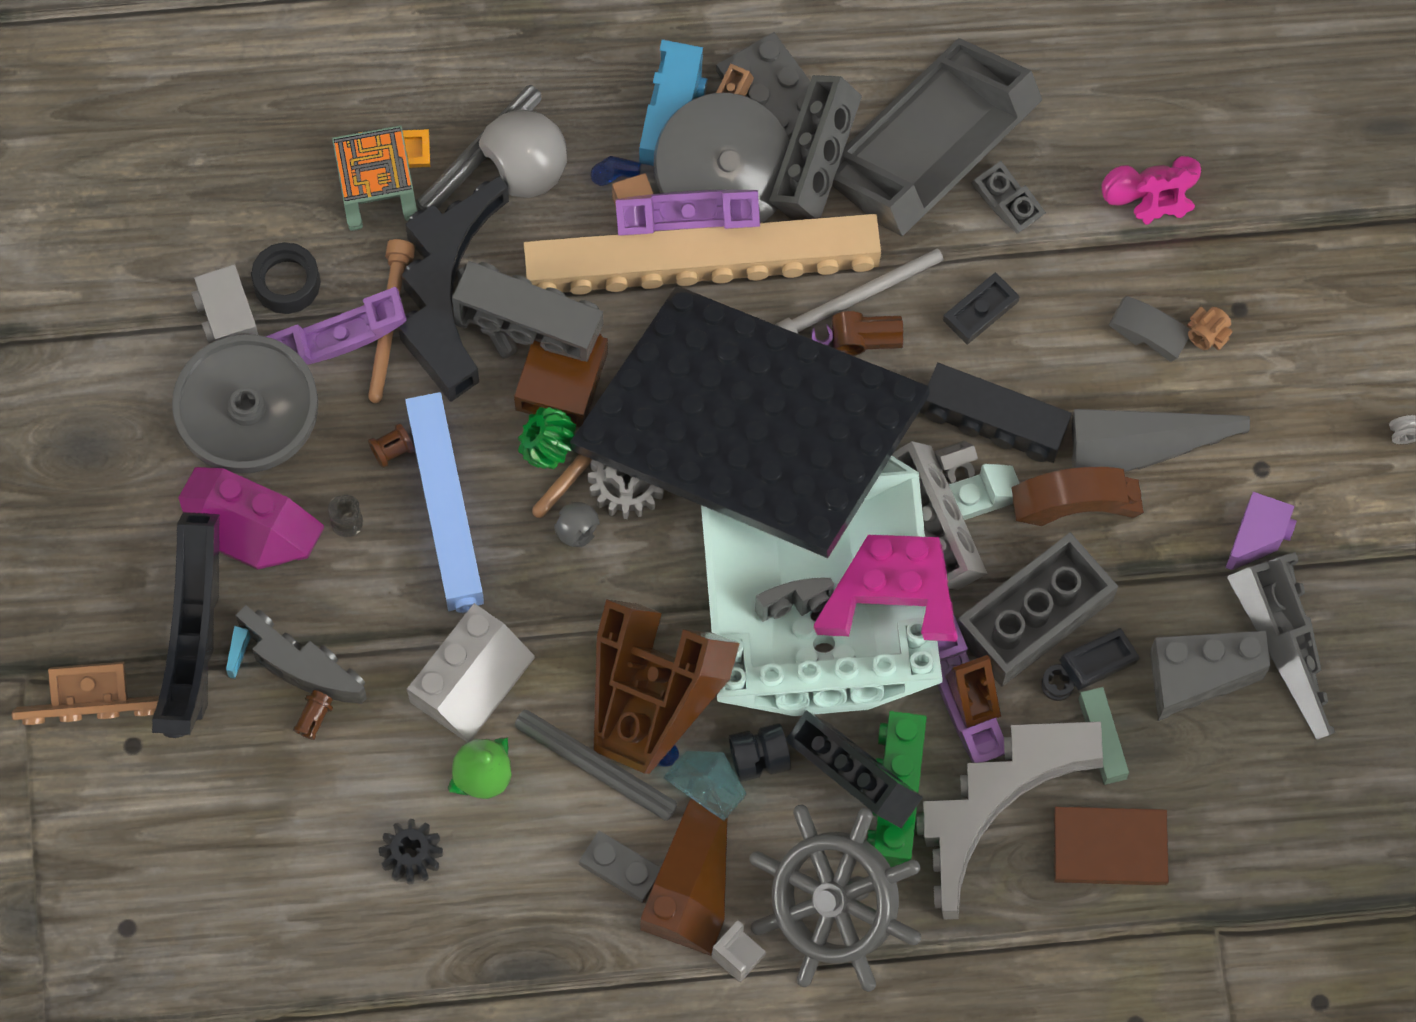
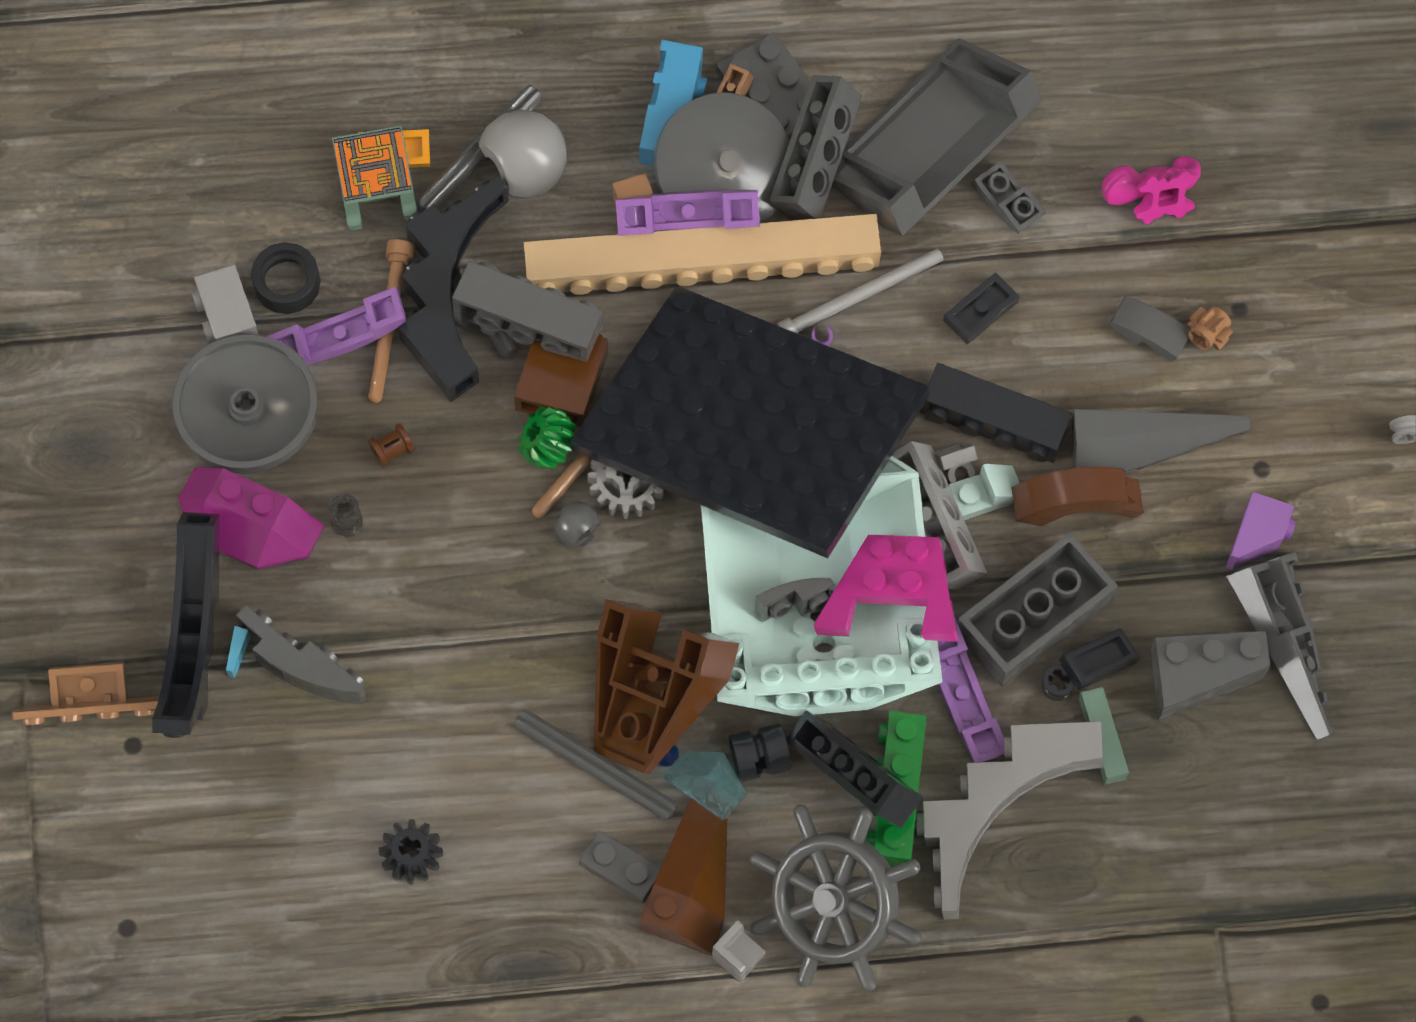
(313, 714): reddish brown pin -> none
(444, 502): light blue brick -> none
(470, 673): light grey slope -> none
(481, 768): bright green hat -> none
(613, 168): clear blue arm -> none
(857, 333): reddish brown piece -> none
(974, 691): reddish brown slope -> none
(1110, 846): reddish brown tile -> none

